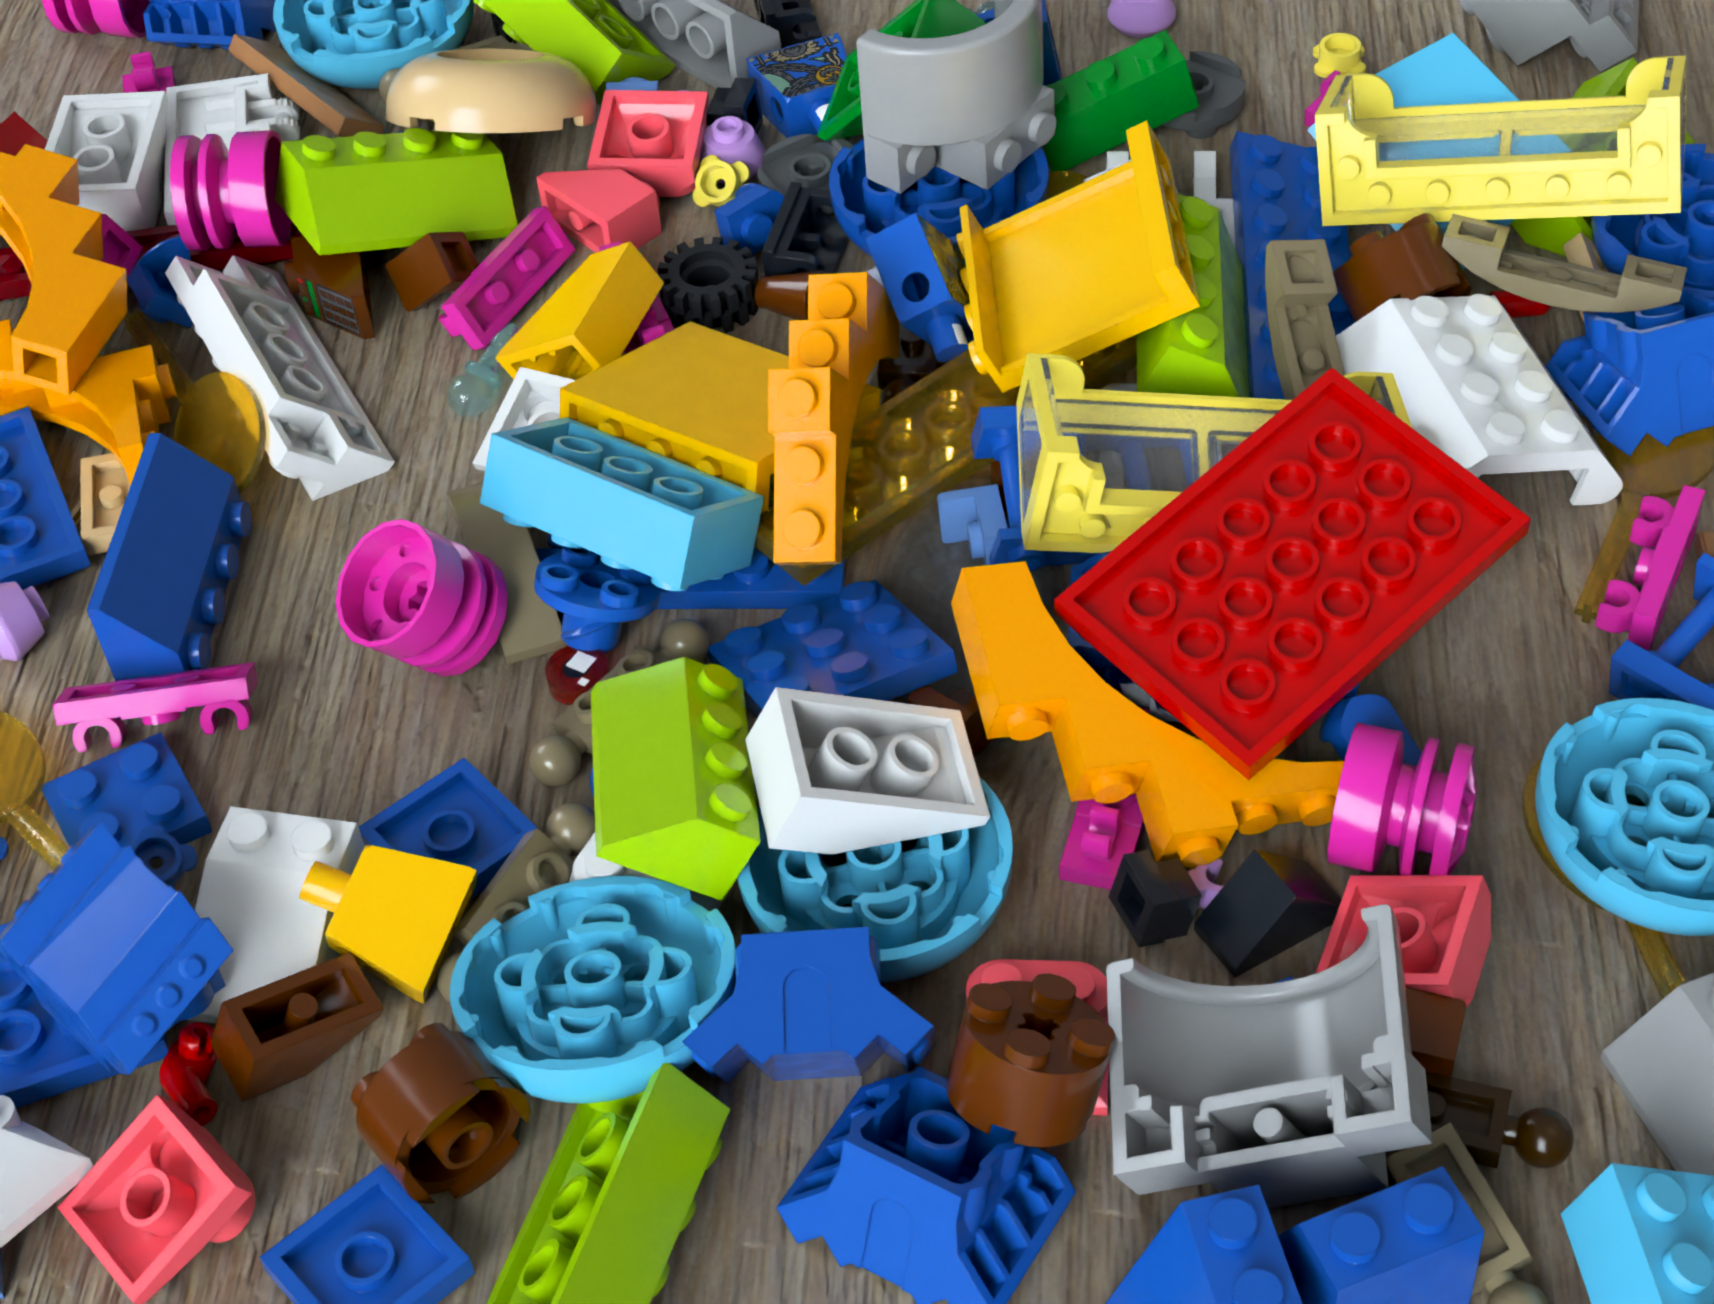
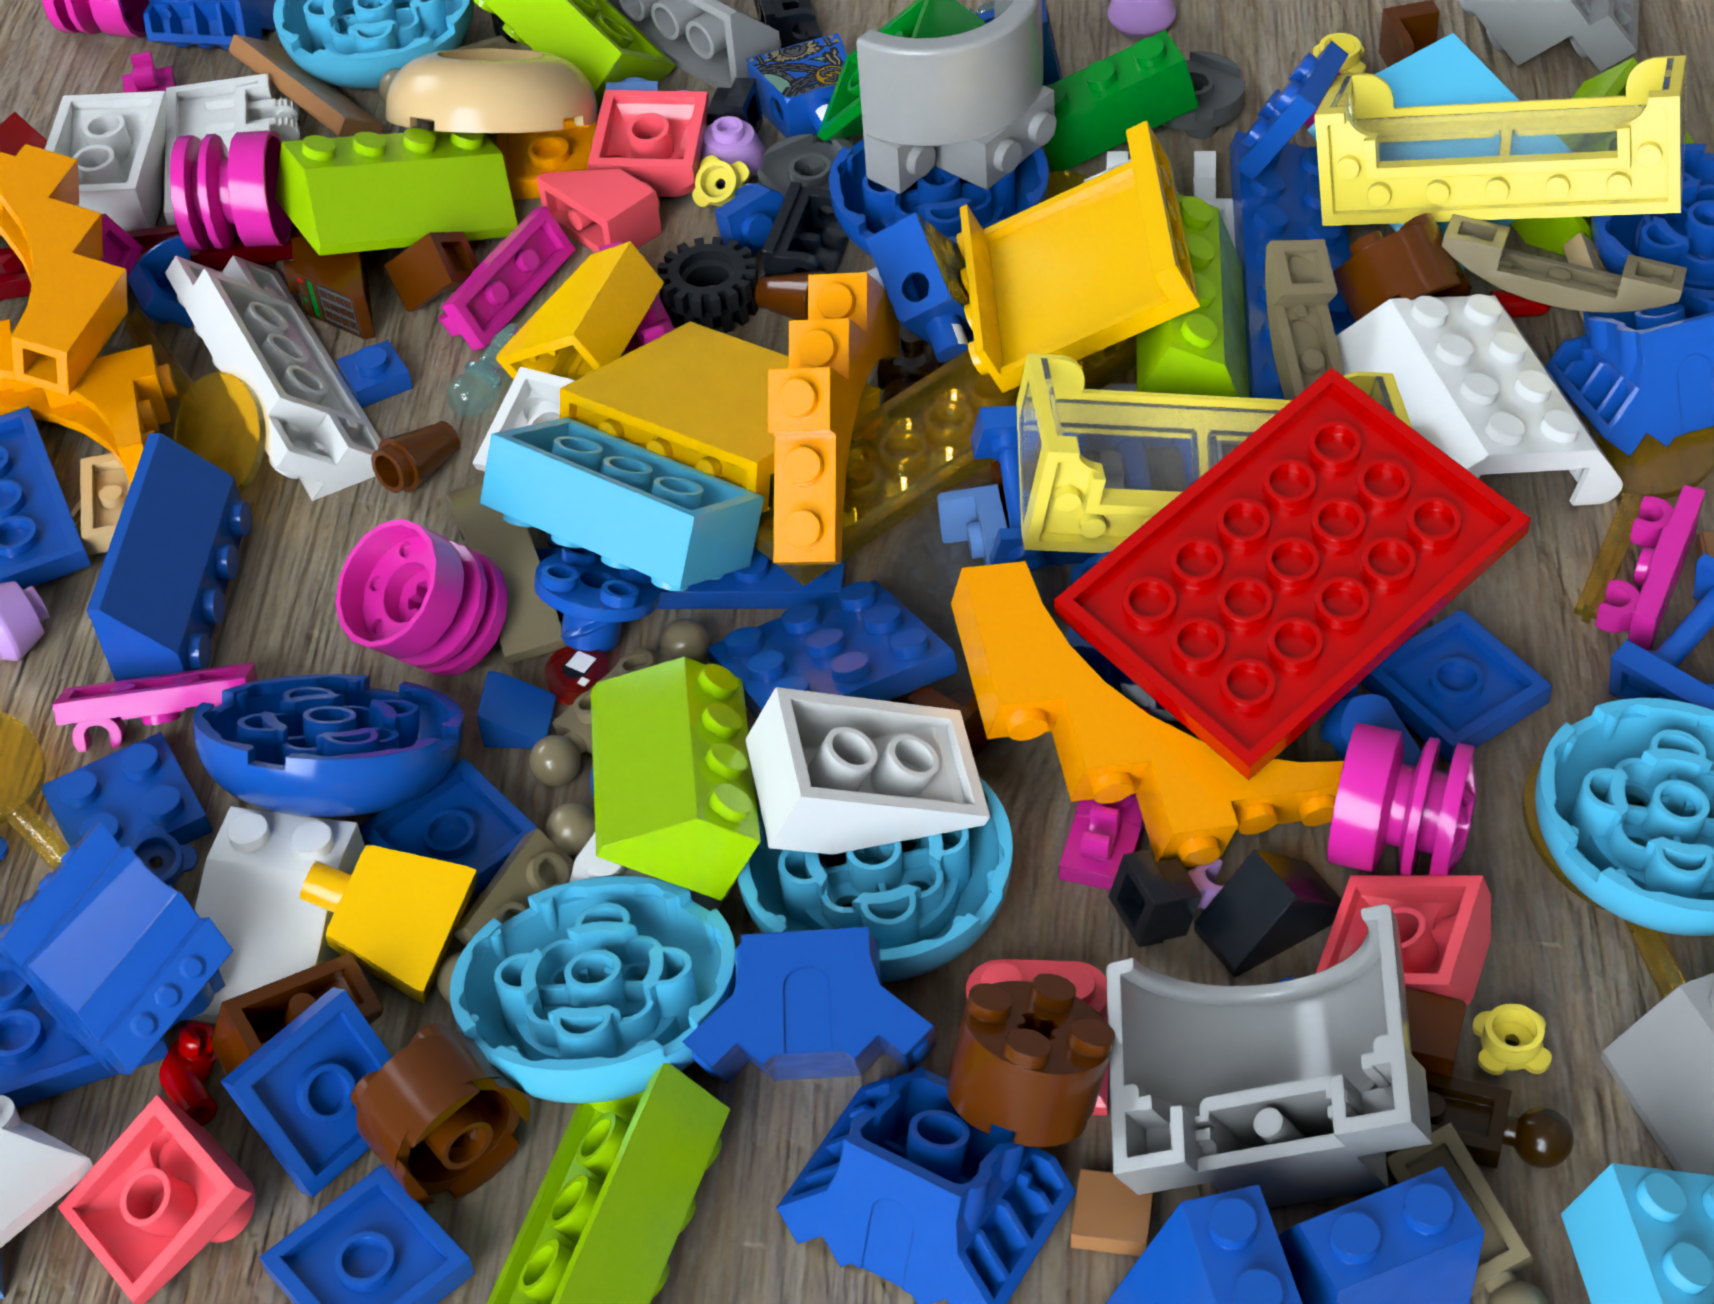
(302, 1088): none -> blue plate
(328, 743): none -> blue brick
(374, 373): none -> blue plate
(412, 457): none -> reddish brown cone
(514, 712): none -> blue slope
(534, 153): none -> light orange tile
(1110, 1215): none -> medium nougat tile
(1289, 108): none -> blue plate
(1407, 30): none -> reddish brown panel
(1458, 684): none -> blue plate
(1515, 1024): none -> light yellow plate

